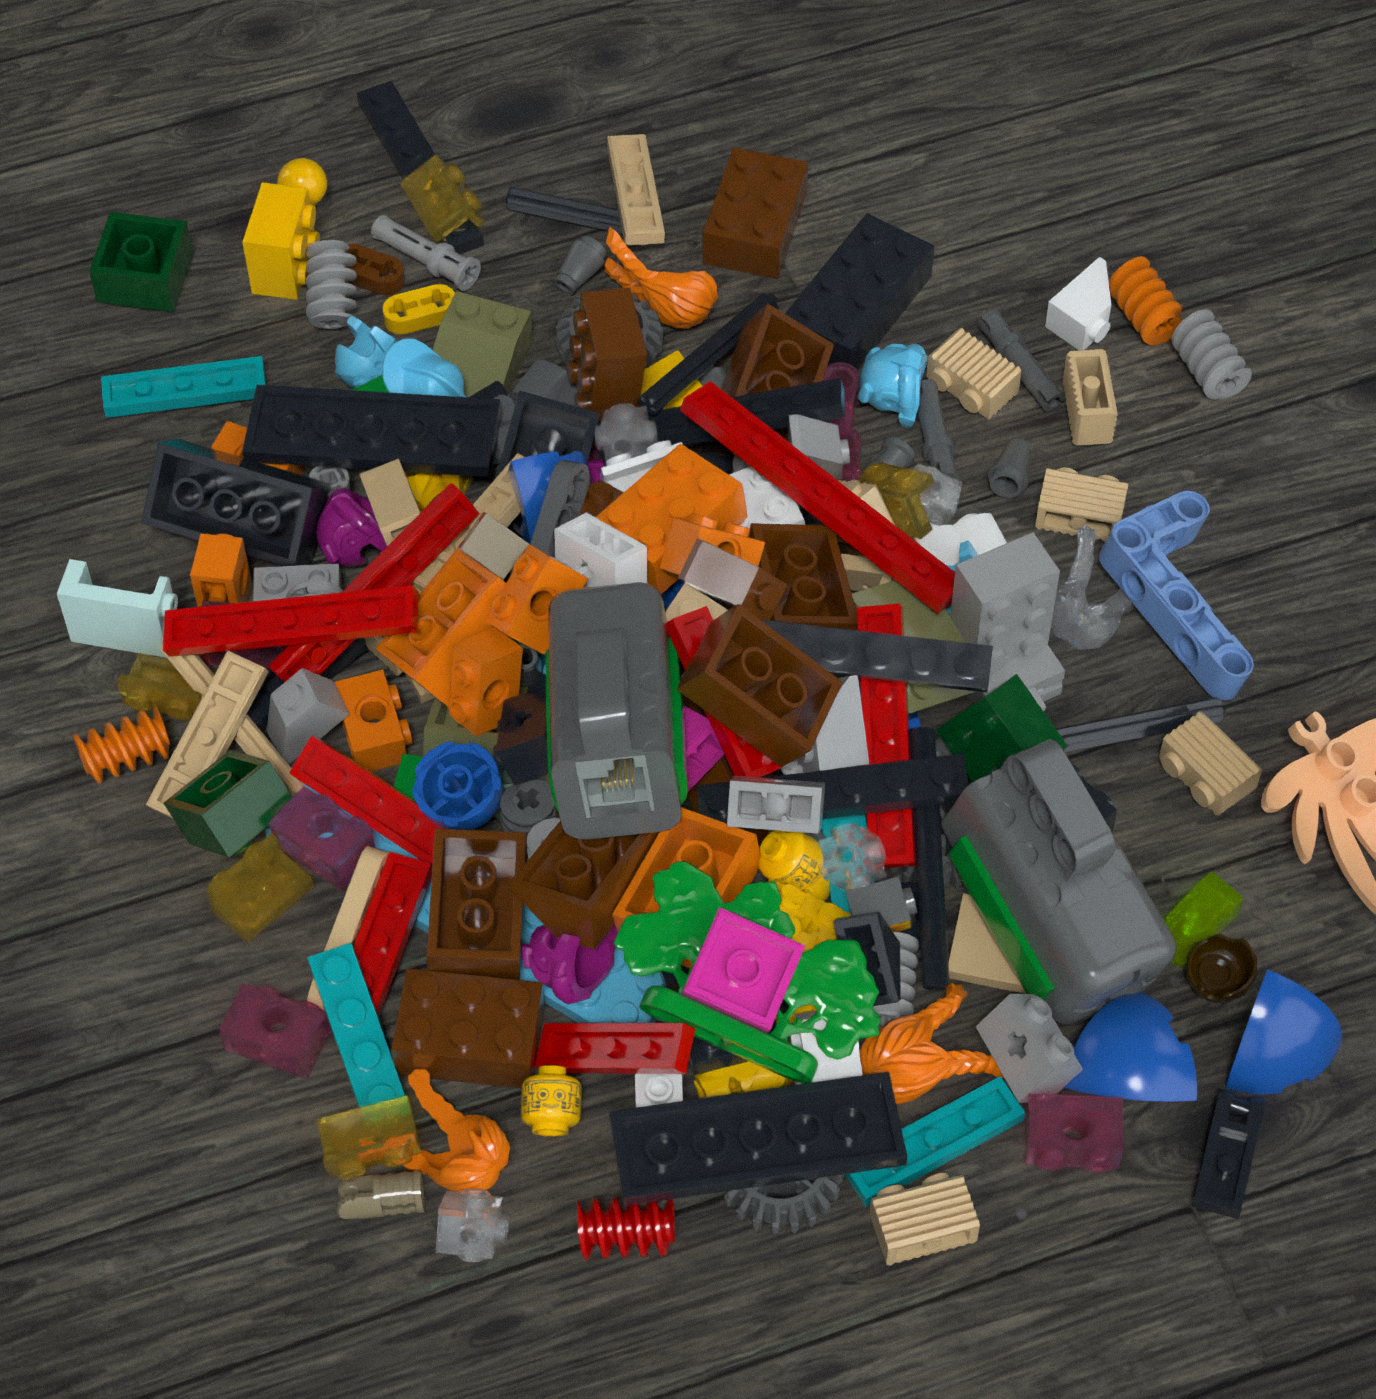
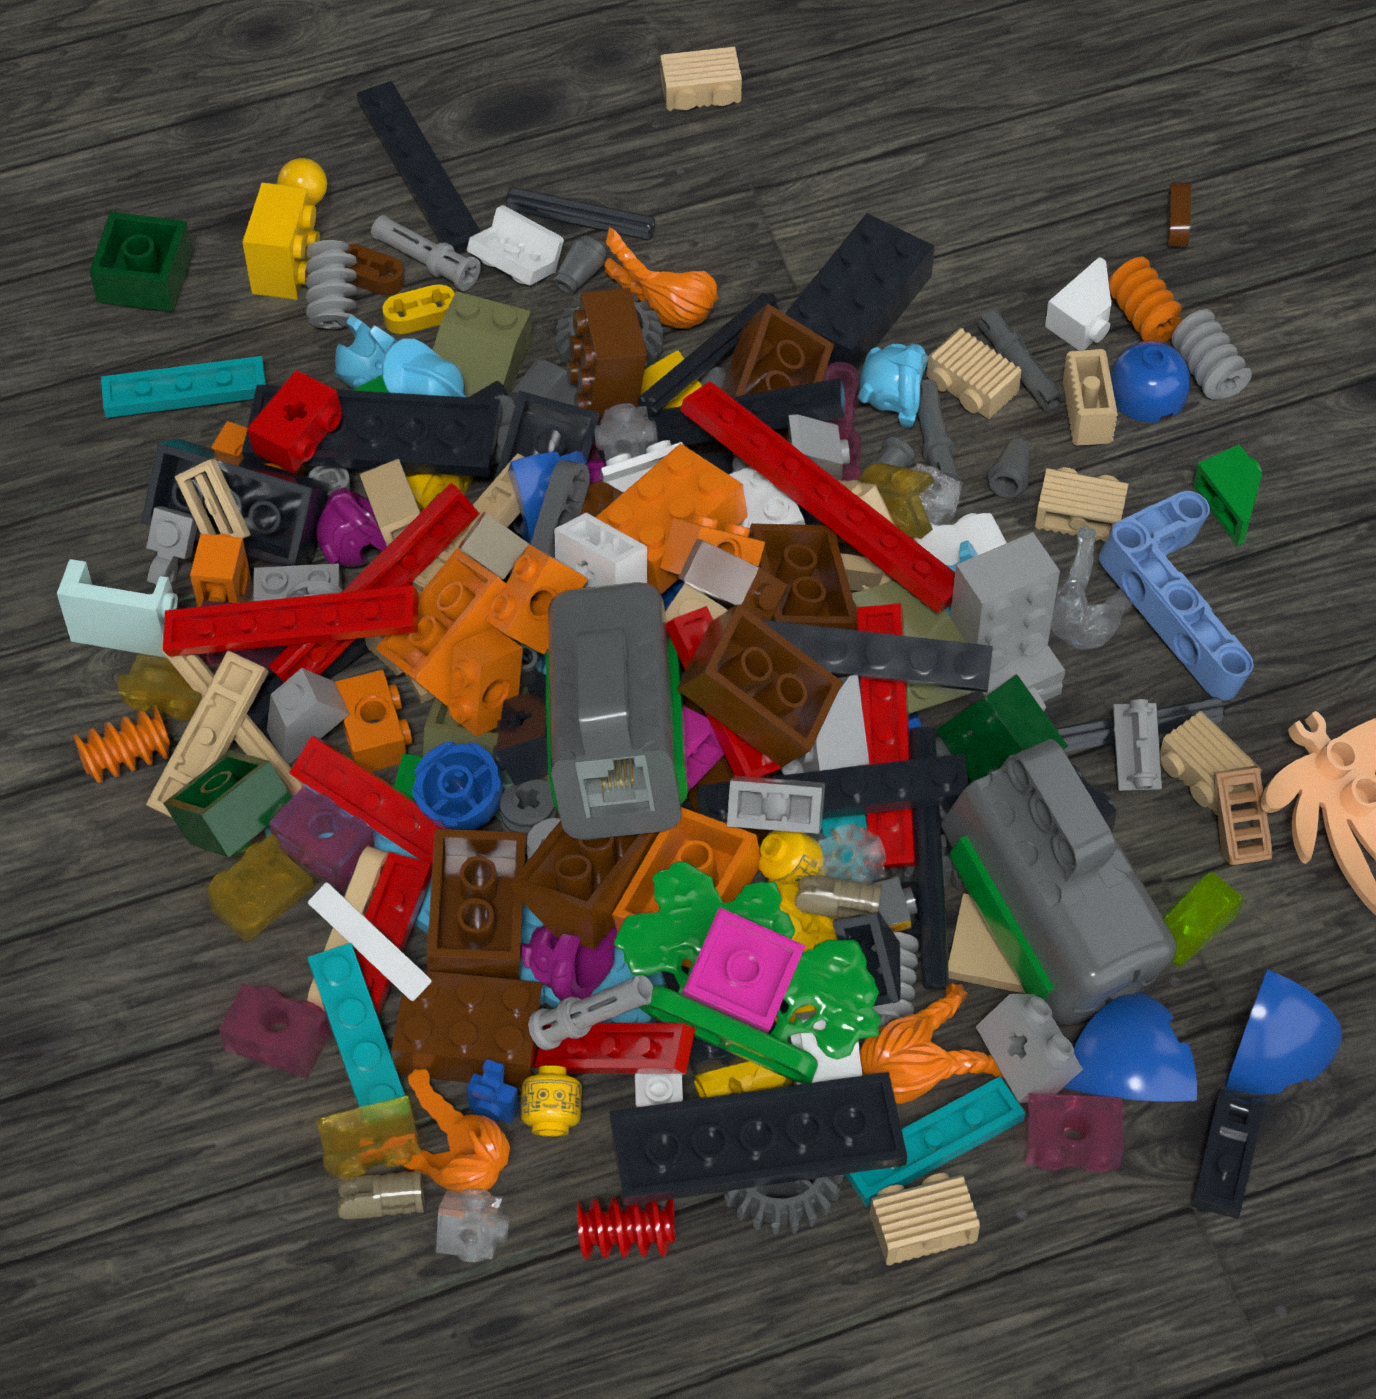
(173, 537): none -> light grey plate
(224, 495): none -> tan tile
(295, 422): none -> red brick
(369, 941): none -> white sticker
(441, 198): clear yellow bracket -> none
(490, 1095): none -> blue plate
(517, 247): none -> white bracket
(628, 996): none -> light grey pin
(635, 190): tan plate -> none
(700, 78): none -> tan brick
(755, 213): reddish brown brick -> none
(837, 896): none -> dark tan hinge
(1137, 746): none -> light grey hinge
(1150, 381): none -> blue cylinder
(1178, 214): none -> reddish brown beam
(1221, 968): dark brown hair -> none
(1230, 487): none -> green slope
(1261, 847): none -> medium nougat slope

